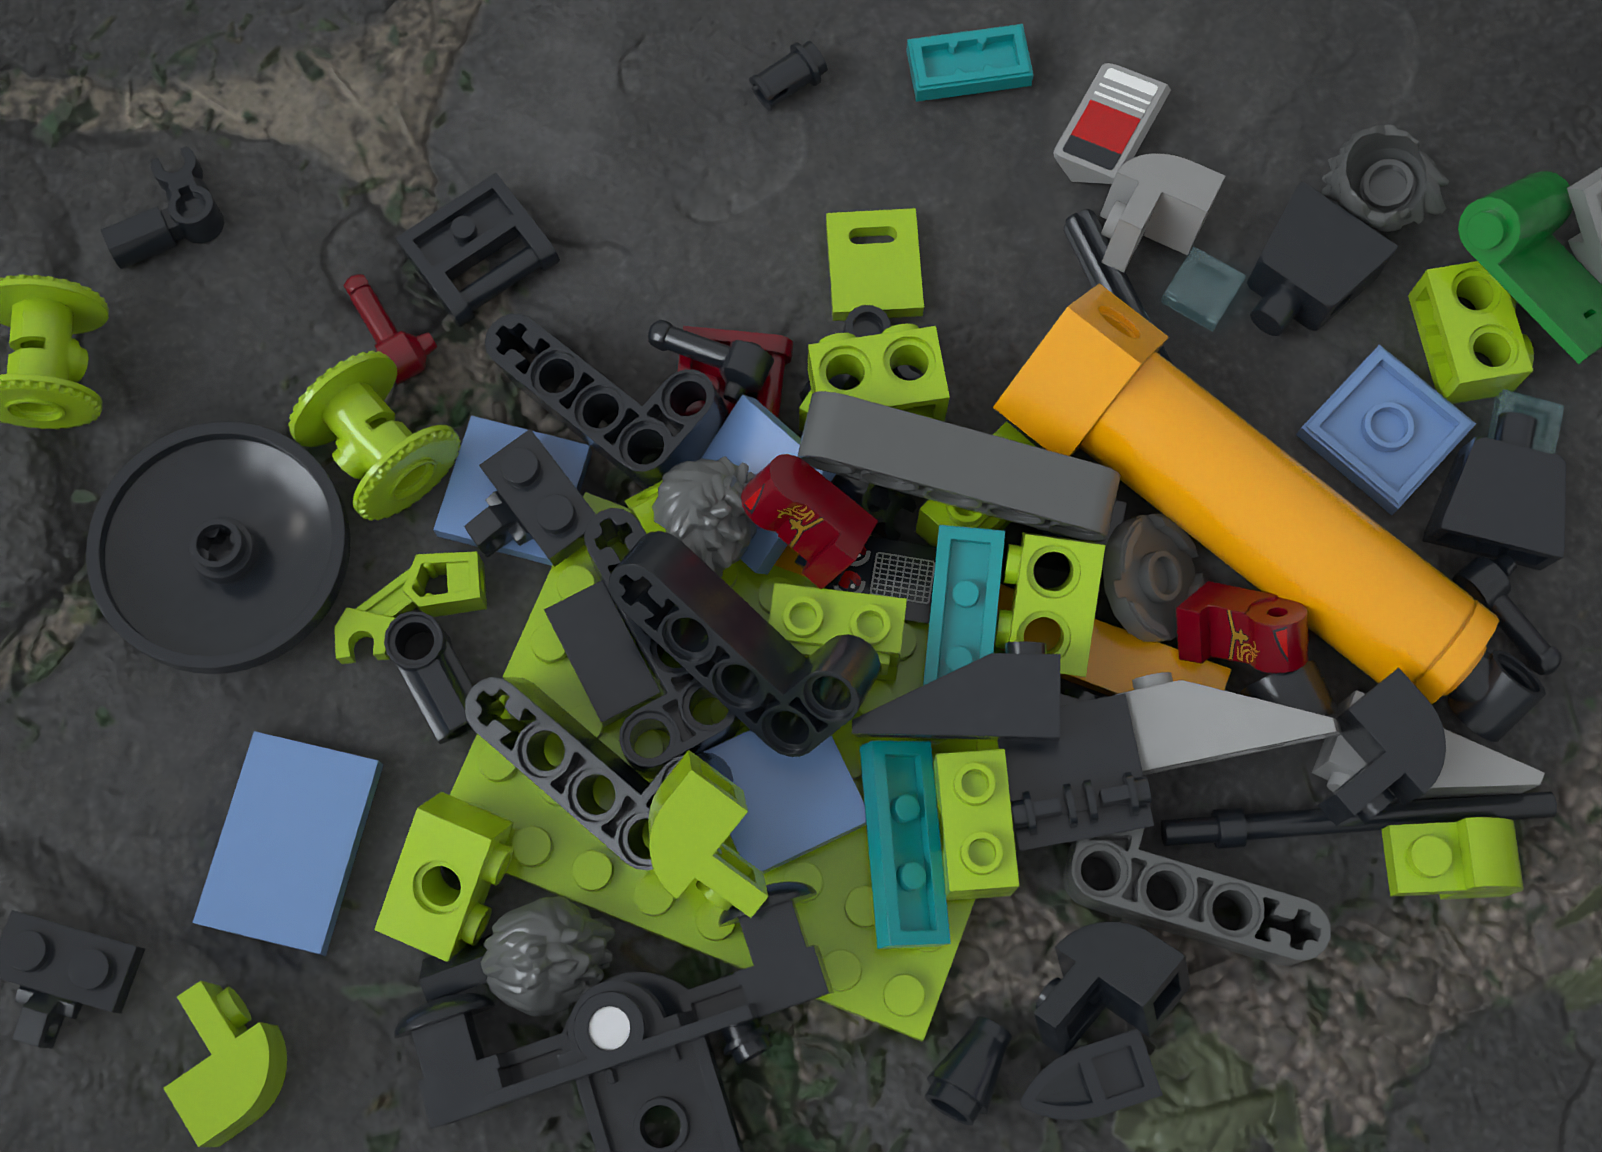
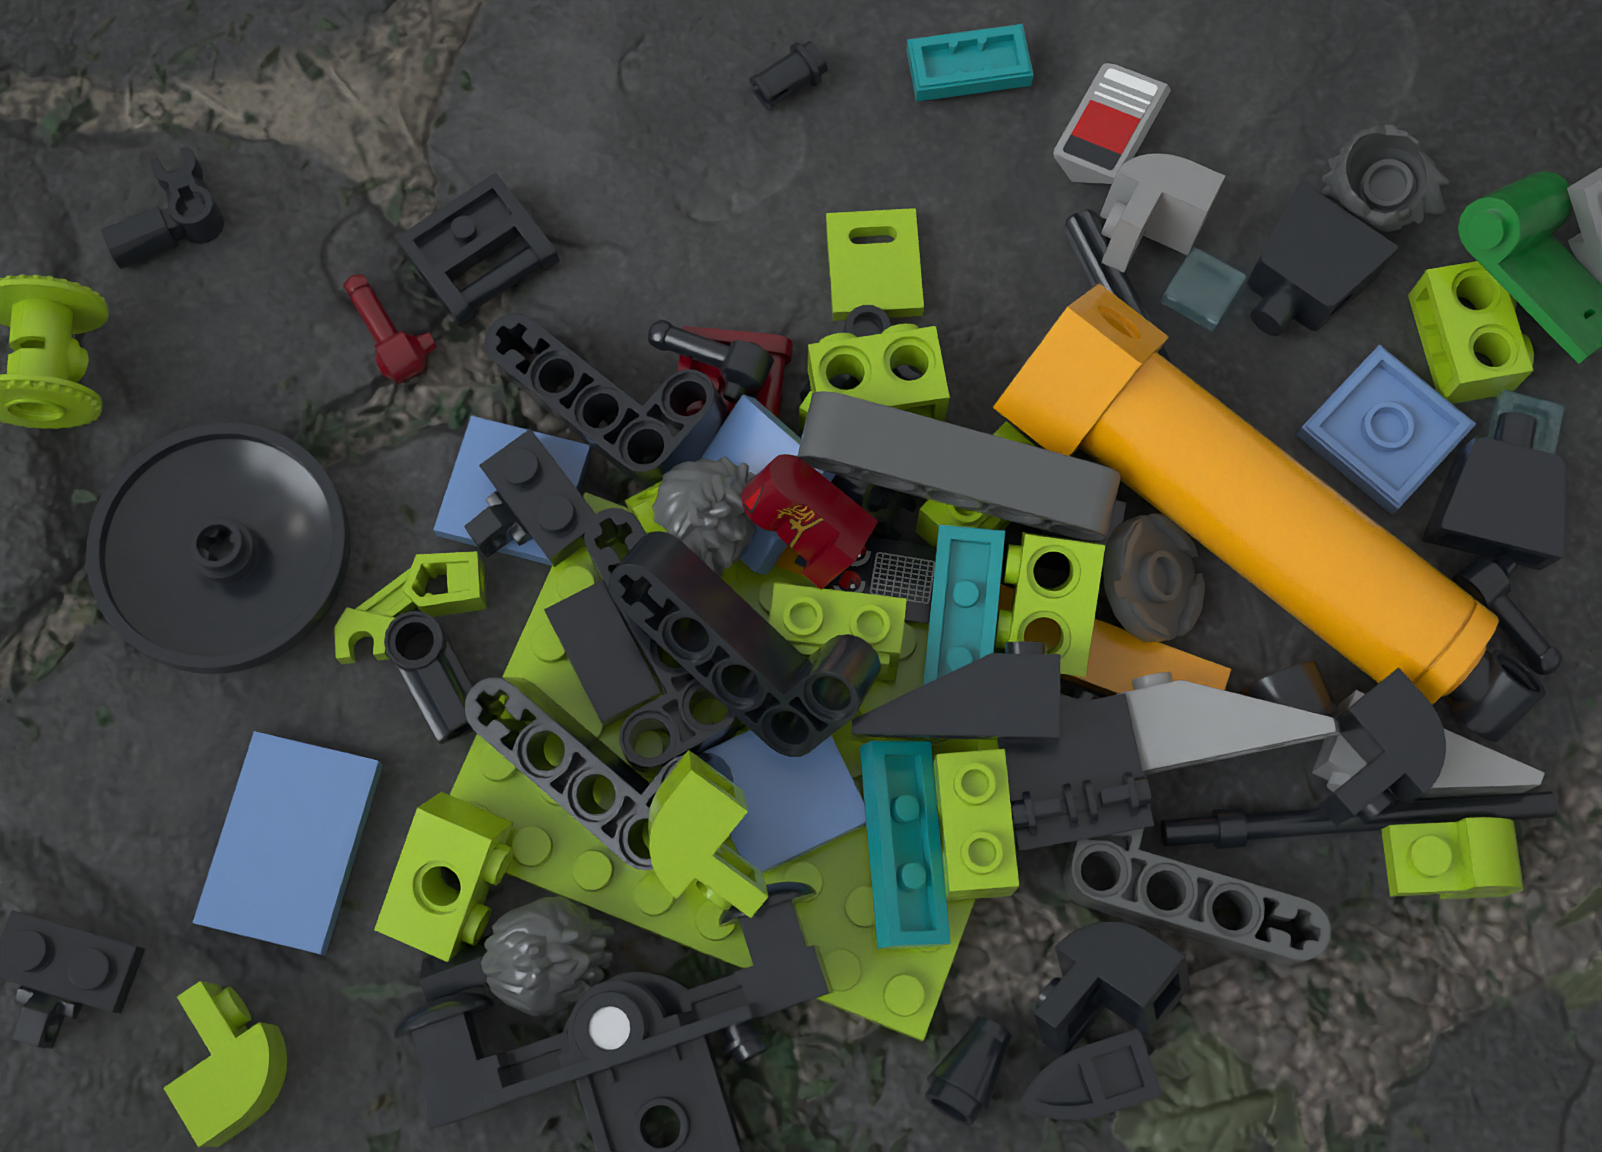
(371, 446): lime hose -> none
(1243, 628): dark red leg -> none

